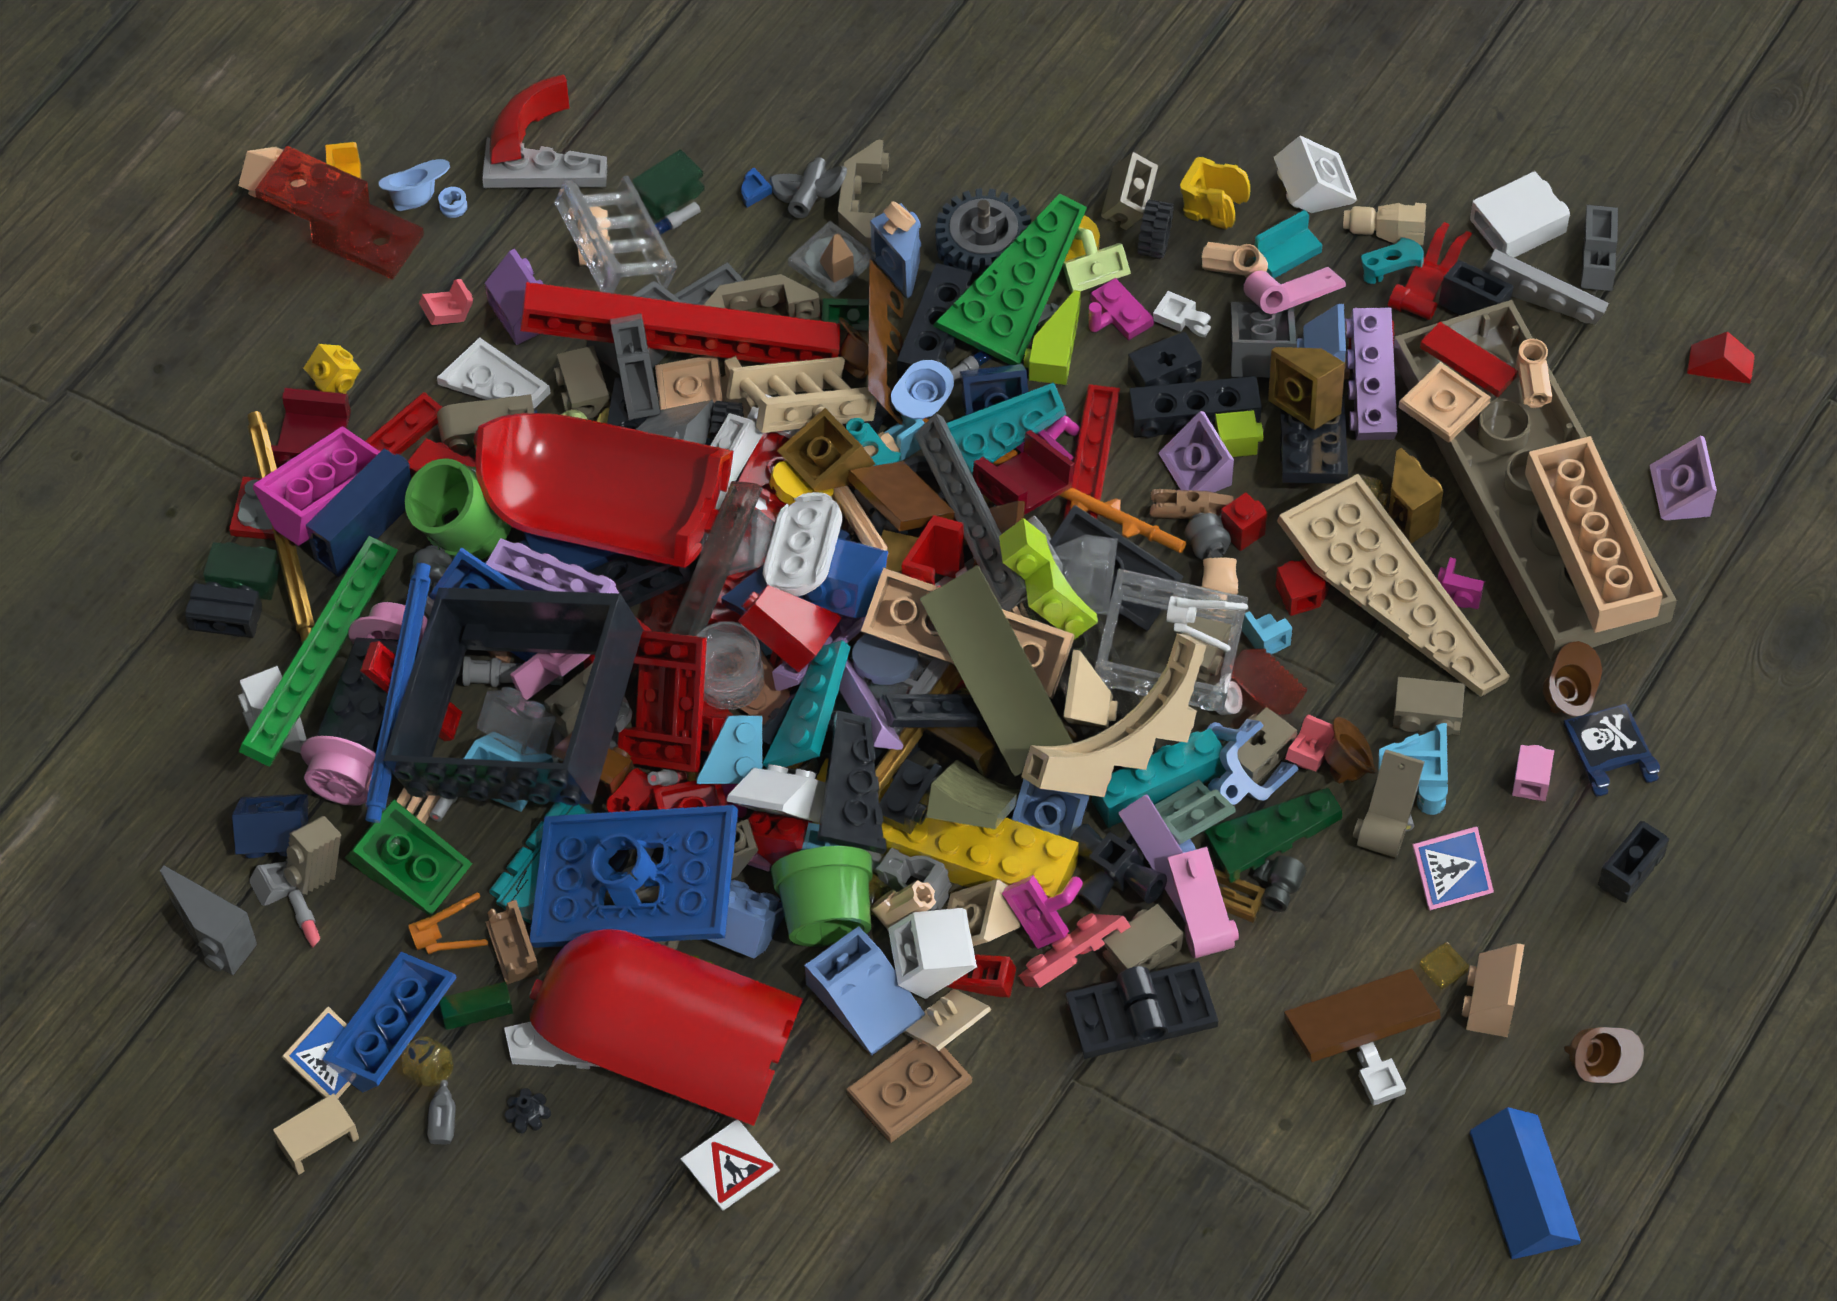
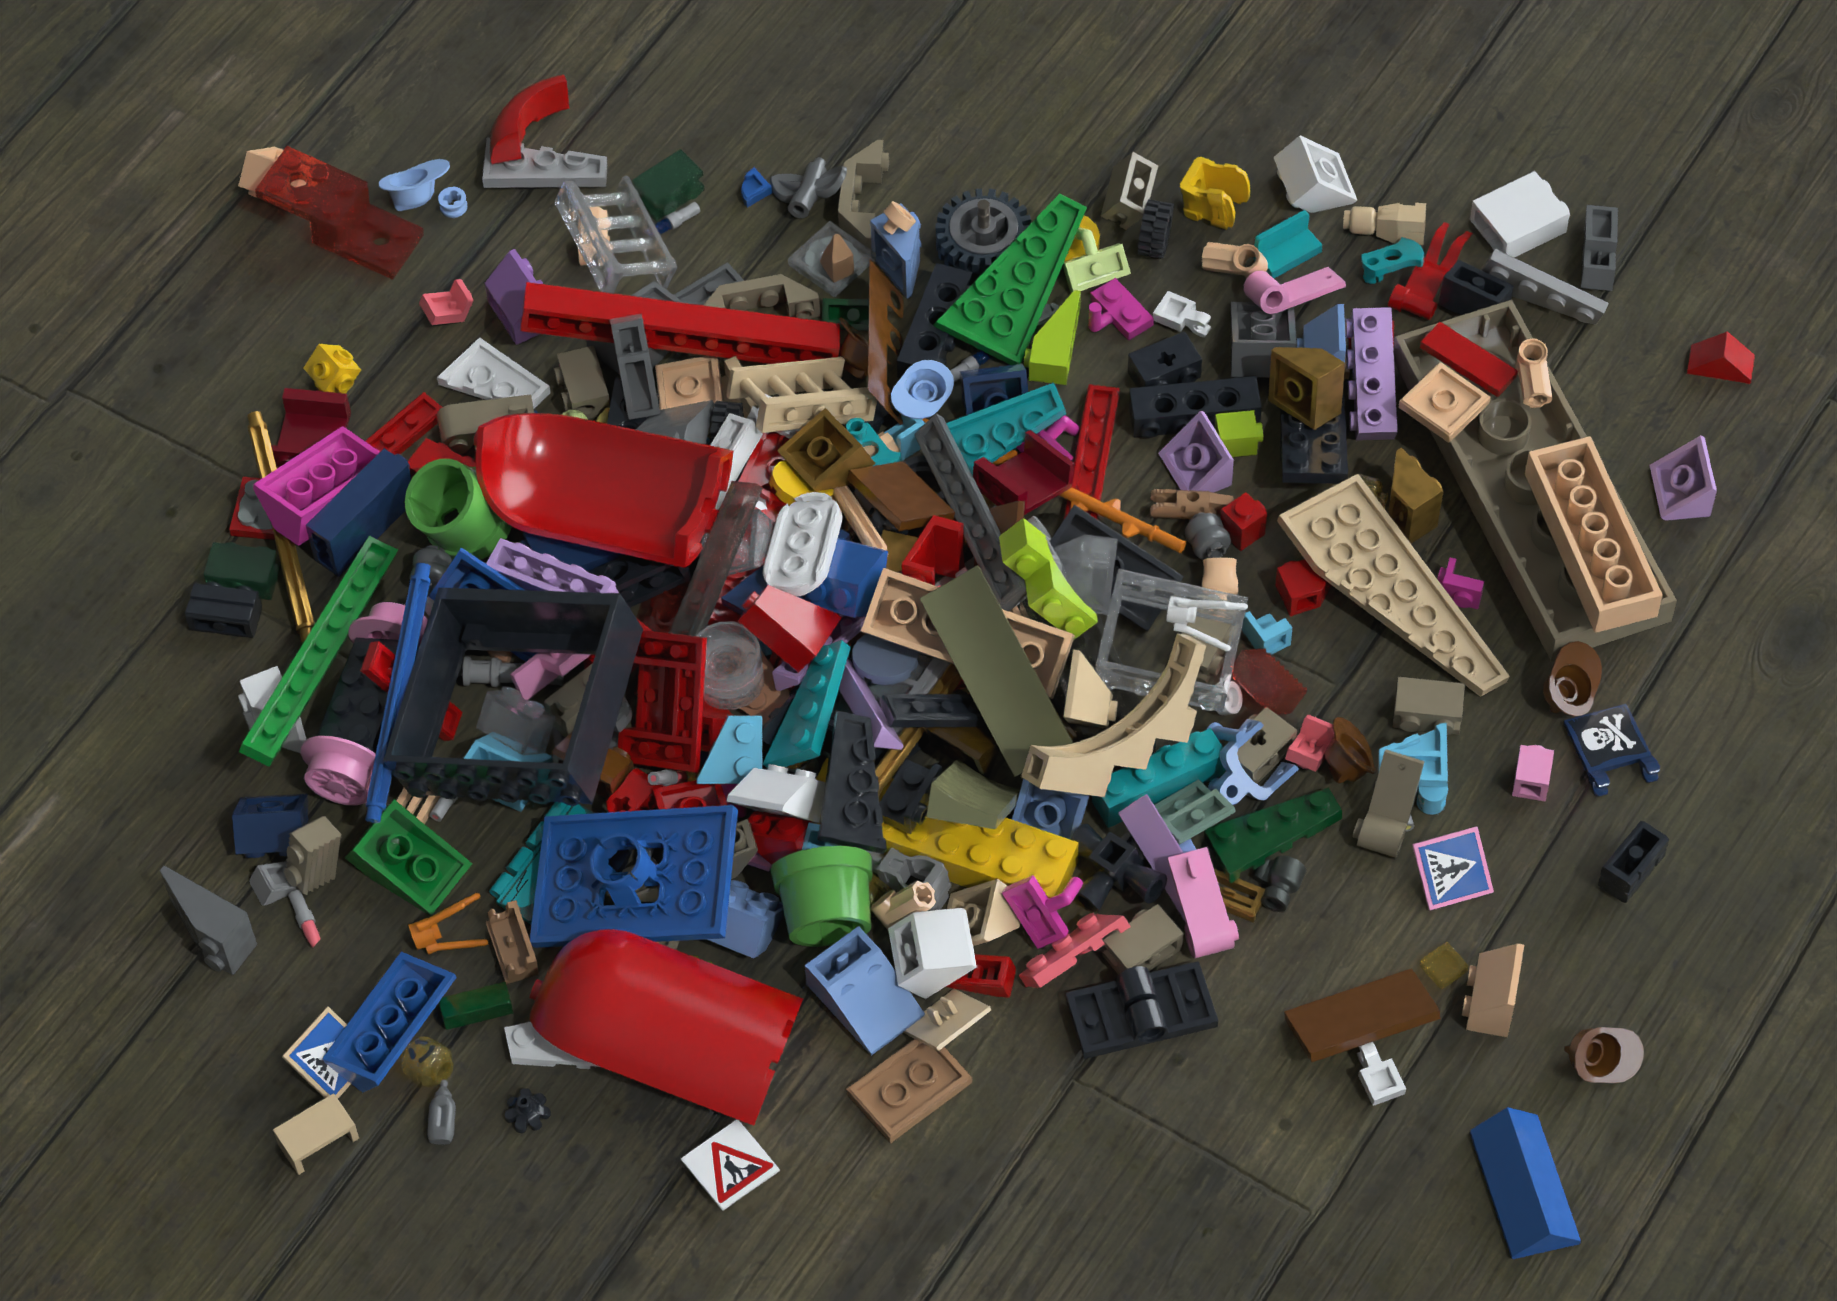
(344, 157): light orange panel -> none

